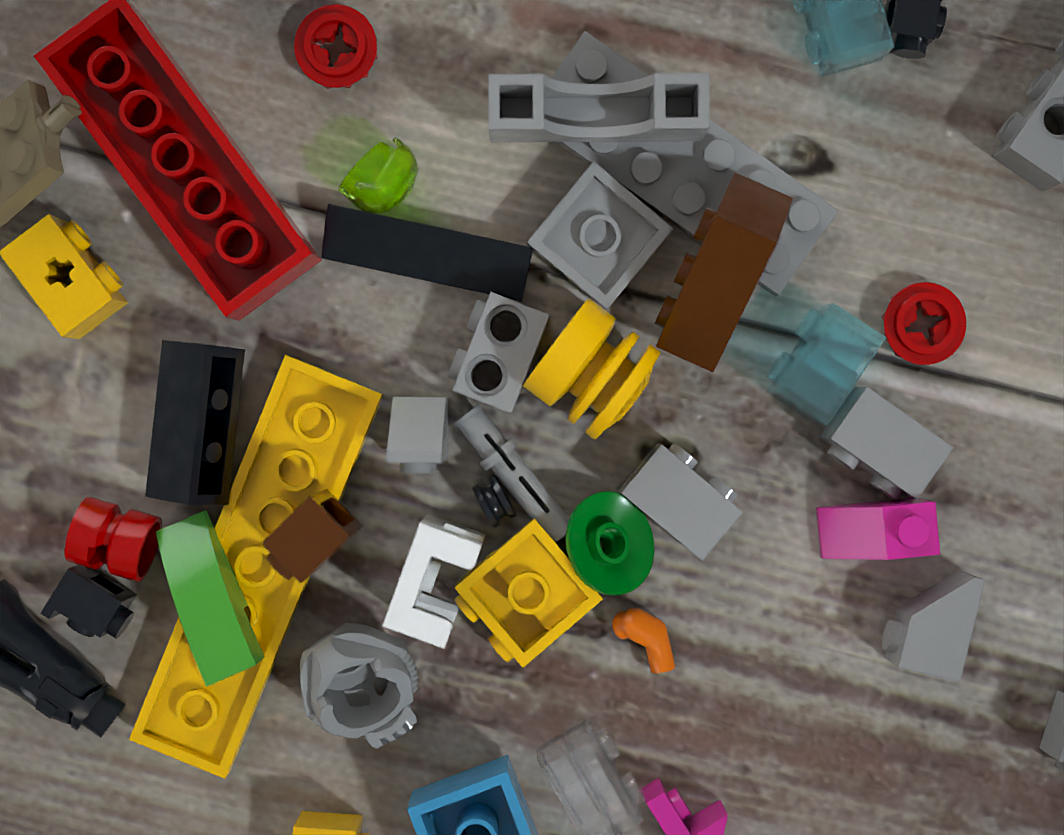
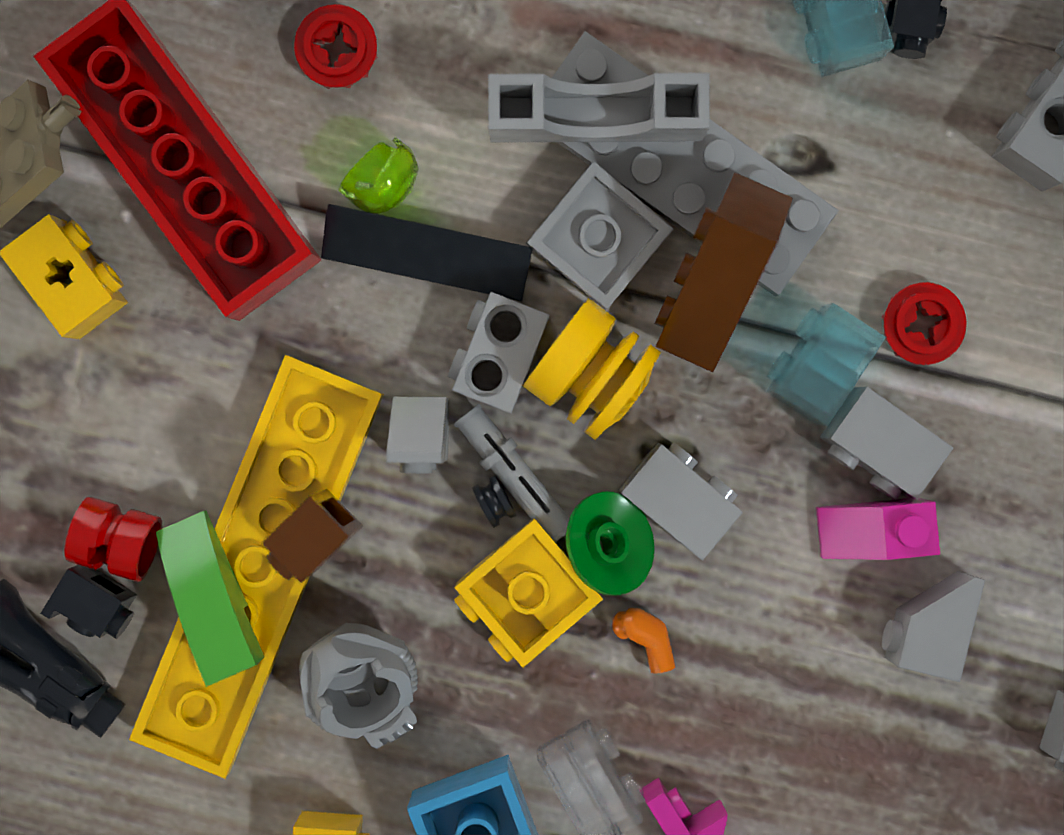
(195, 423): black brick -> none
(417, 612): white panel -> none

